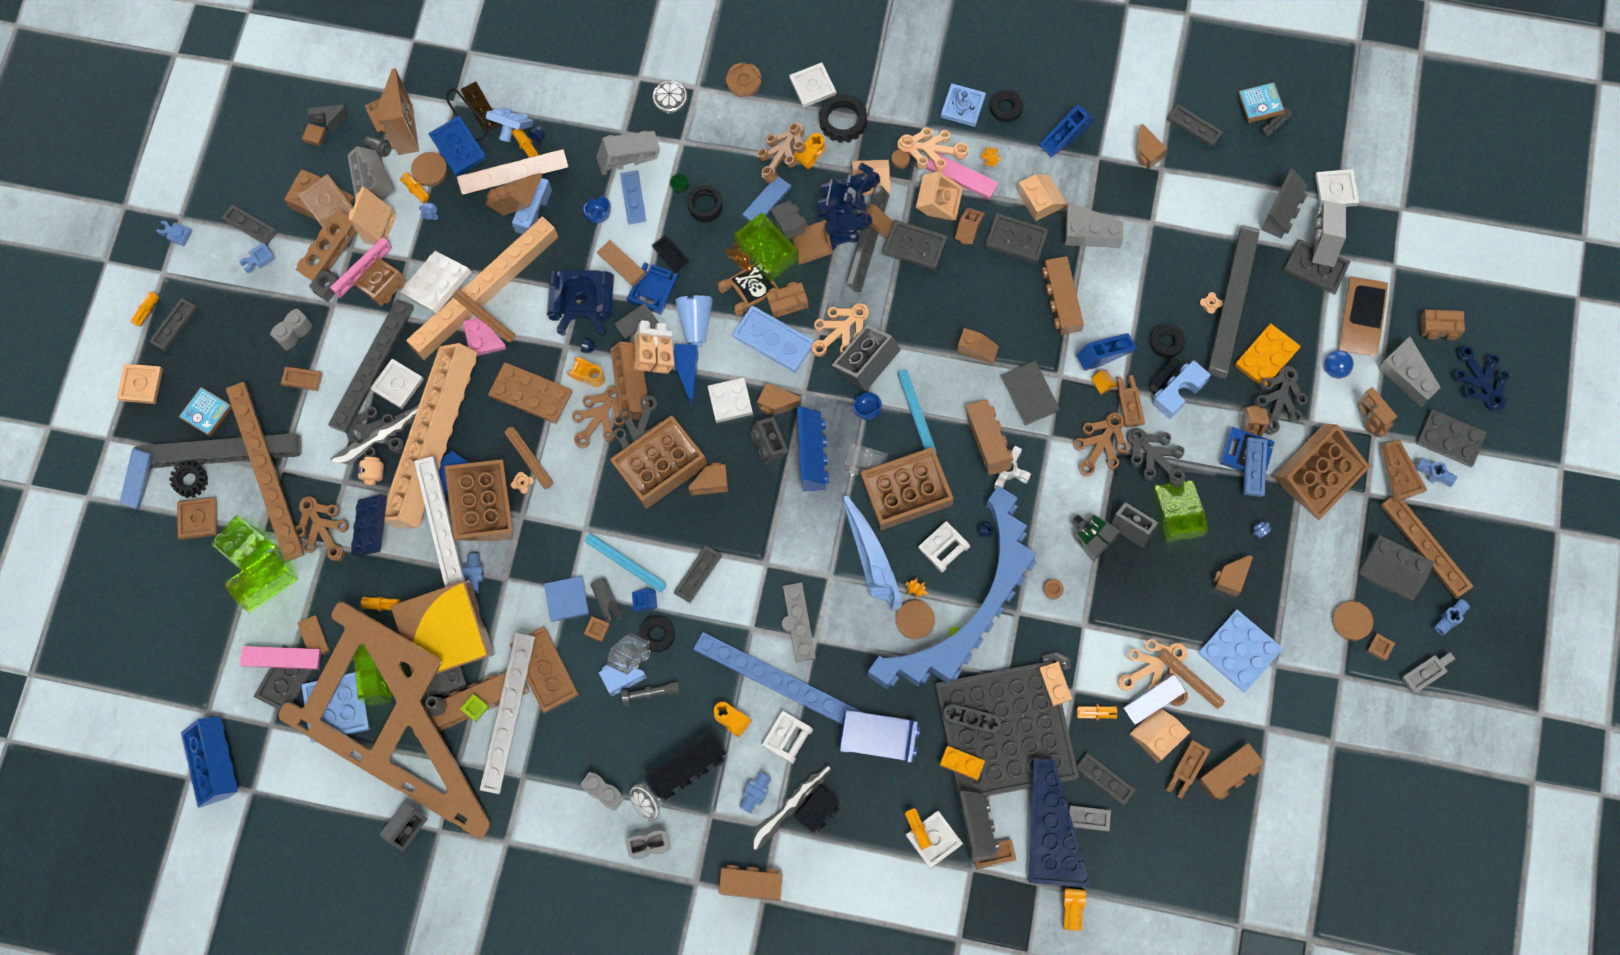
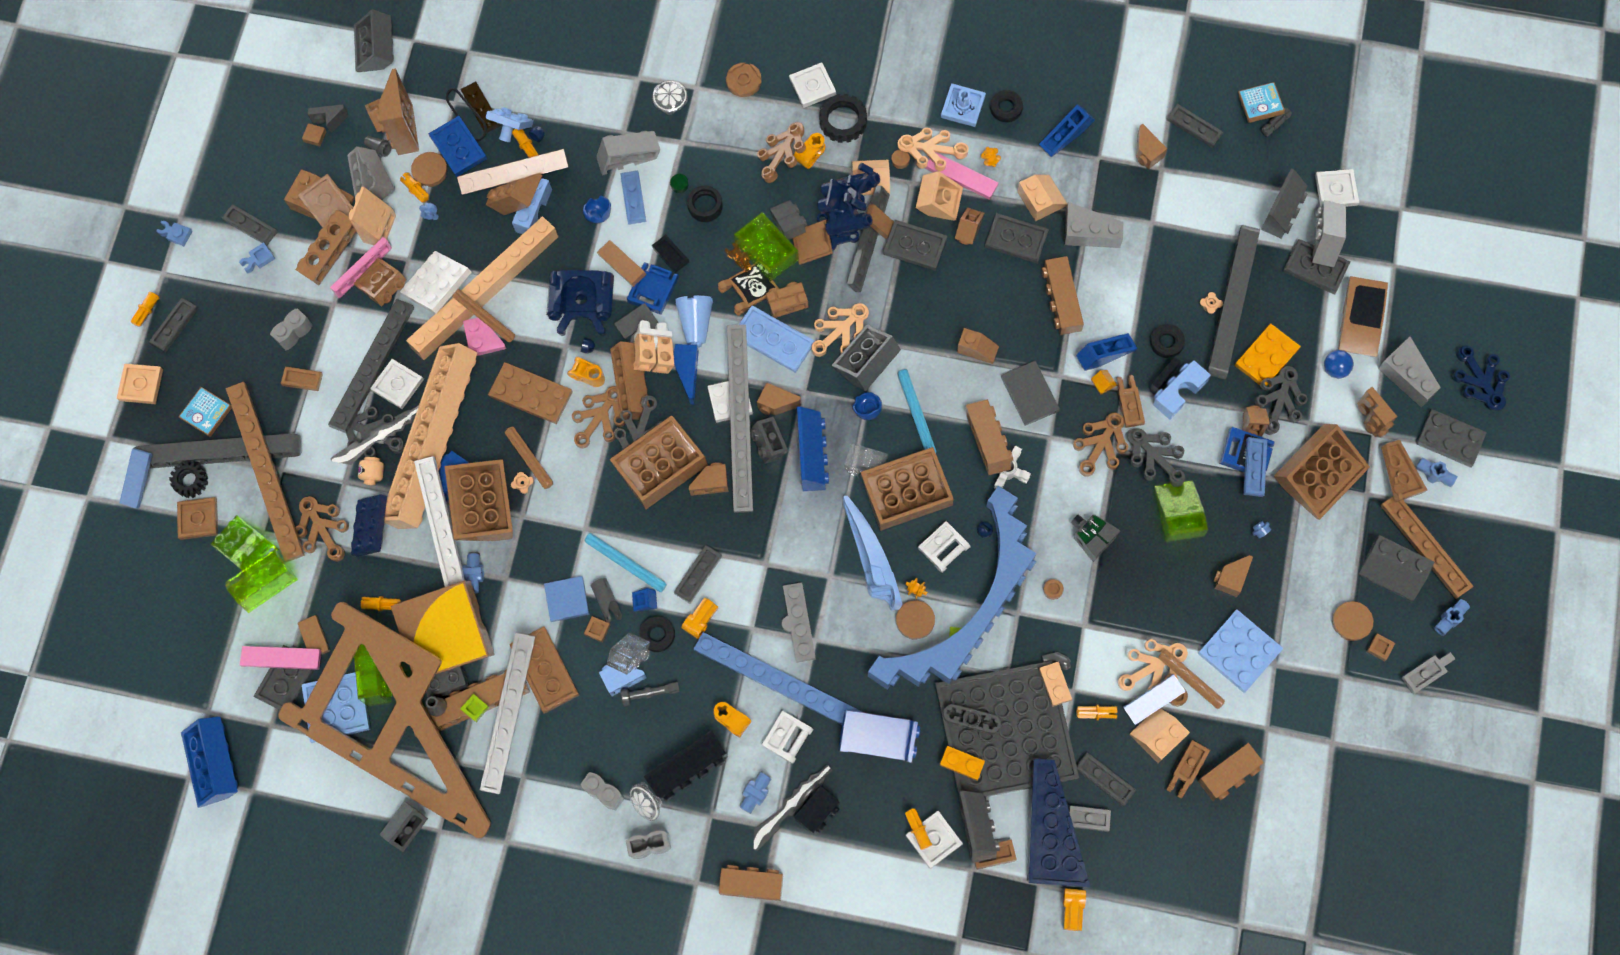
(318, 283): dark grey brick -> none
(373, 42): none -> dark grey slope
(697, 622): none -> light orange piece
(740, 418): none -> light grey plate
(767, 199): medium blue tile -> none
(1134, 524): dark grey brick -> none
(1442, 324): medium nougat brick -> none

